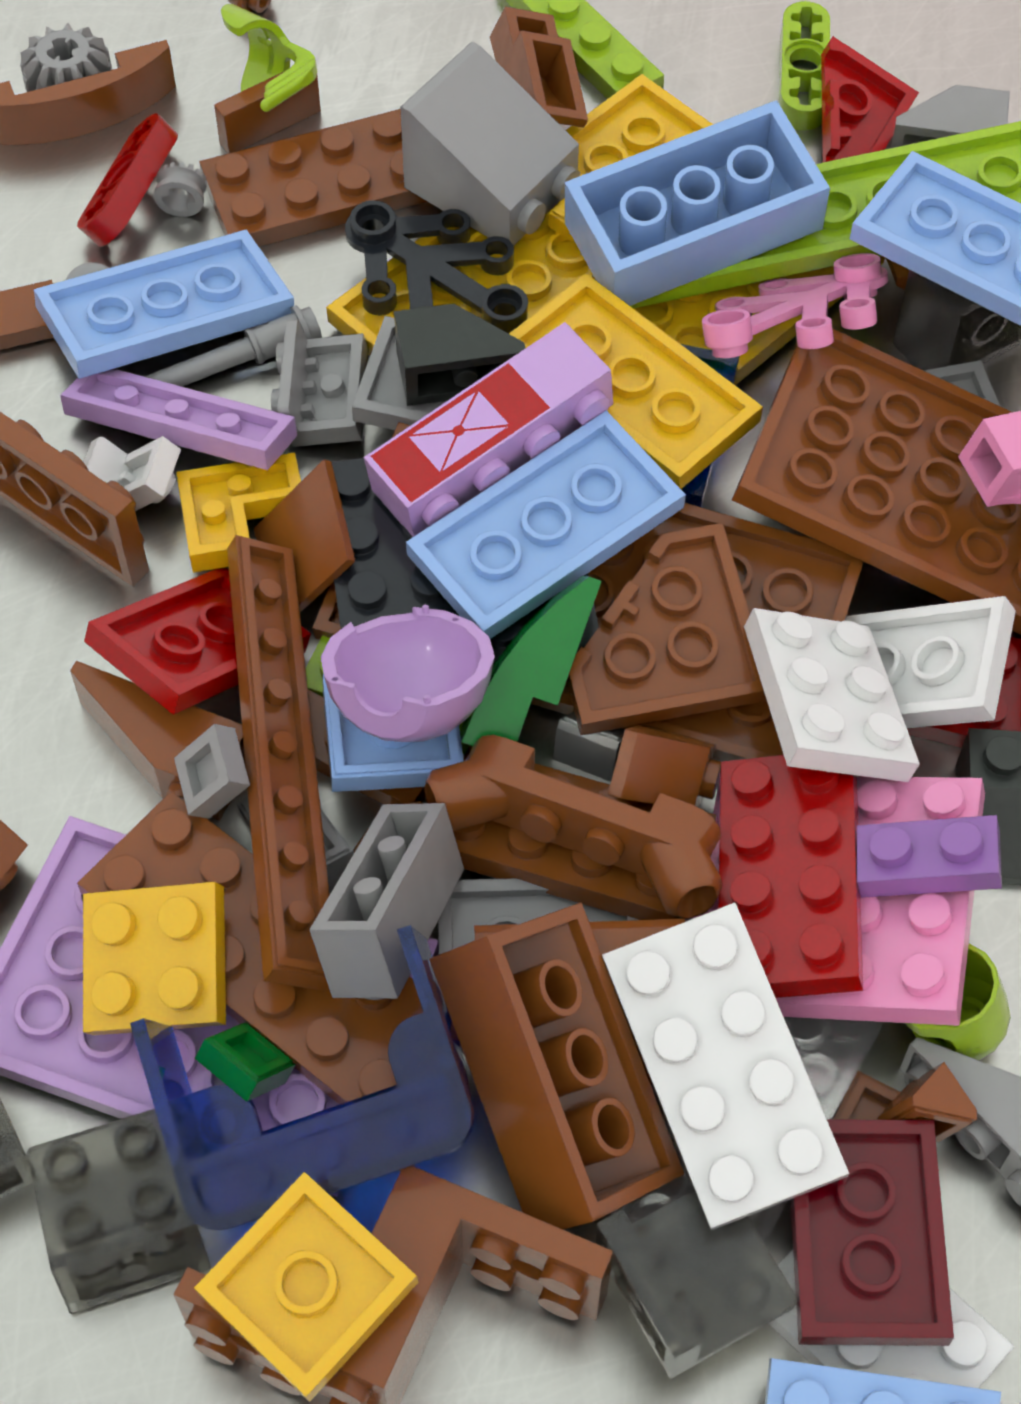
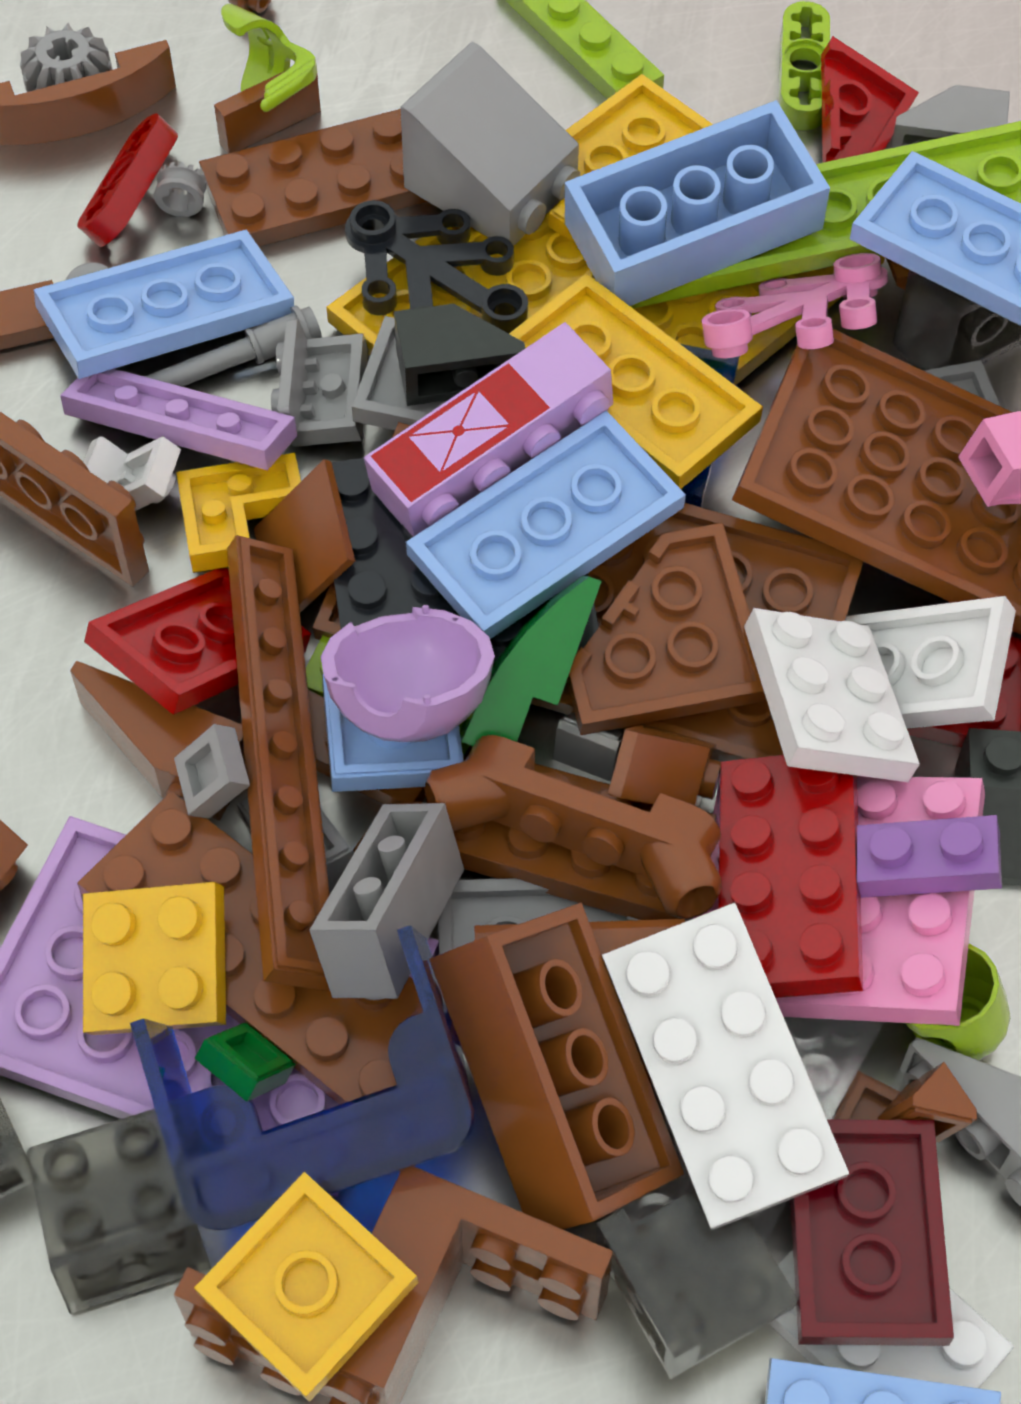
(540, 62): dark orange slope -> none

